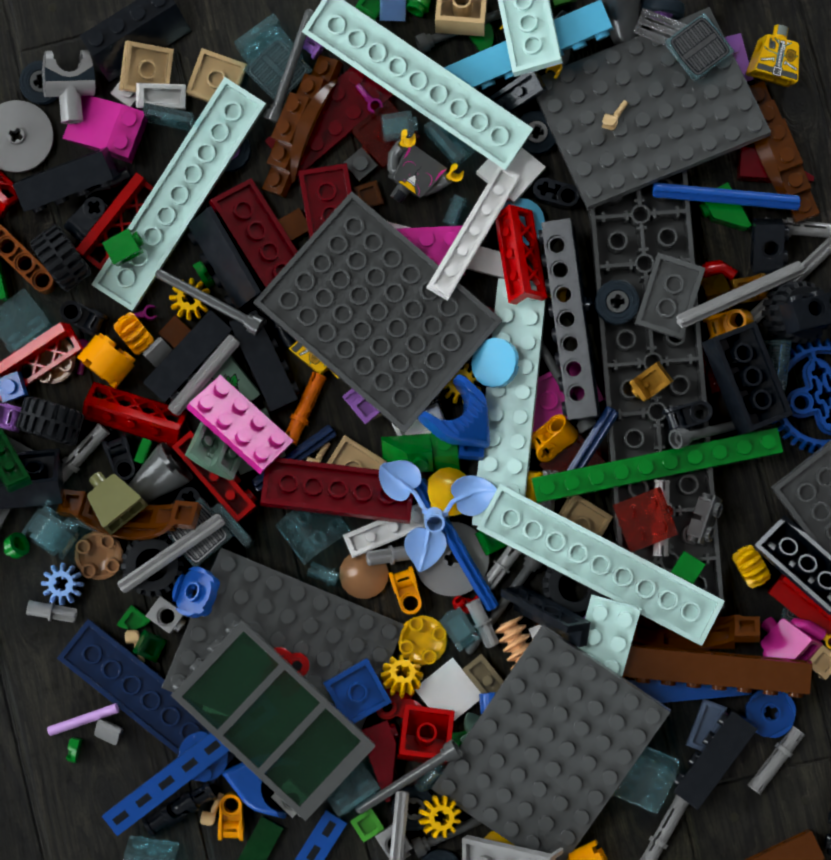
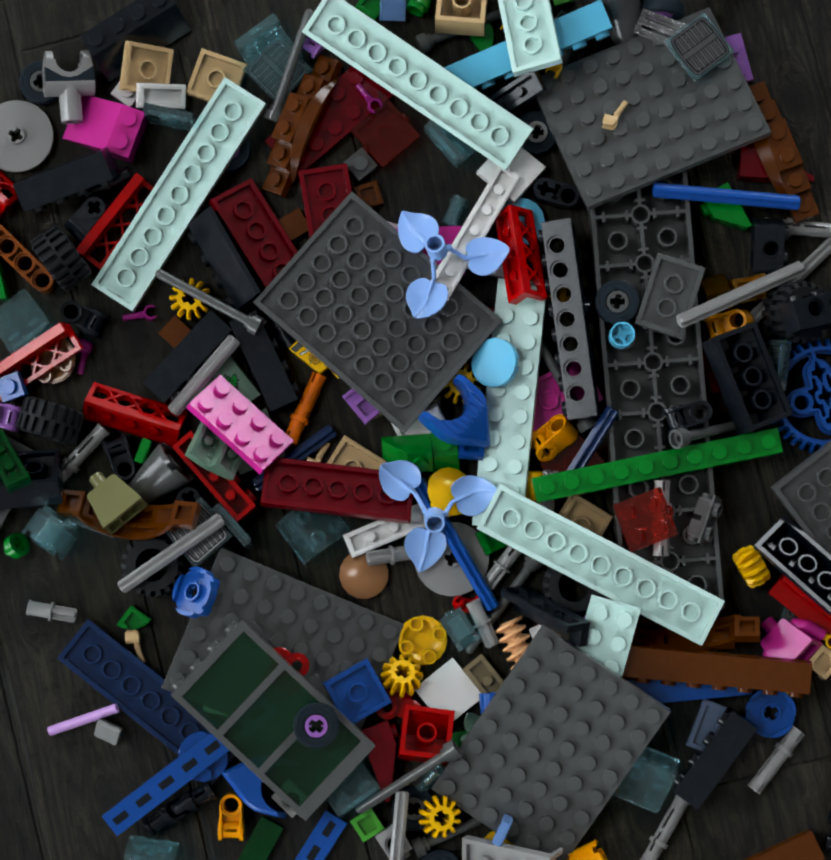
(70, 586): light blue gear -> none
(74, 748): green tile -> none
(98, 555): medium nougat dish -> none
(105, 360): light orange brick -> none
(123, 247): green brick -> none
(133, 333): light orange gear -> none
(149, 646): dark green tile -> none
(156, 611): light grey brick -> none
(157, 351): light grey slope -> none
(204, 274): green tile -> none
(209, 818): tan hand -> none
(316, 739): none -> black bush
(323, 574): clear light blue pin -> none
(394, 123): clear light blue brick -> none
(406, 589): light orange piece -> none
(416, 171): dark grey torso -> none
(422, 231): none -> light blue plant
(502, 830): none -> medium blue tile
(621, 335): none -> medium azure wheel
(650, 382): pearl gold bracket -> none
(687, 567): green tile -> none
(718, 267): red arm -> none
(775, 58): yellow torso -> none

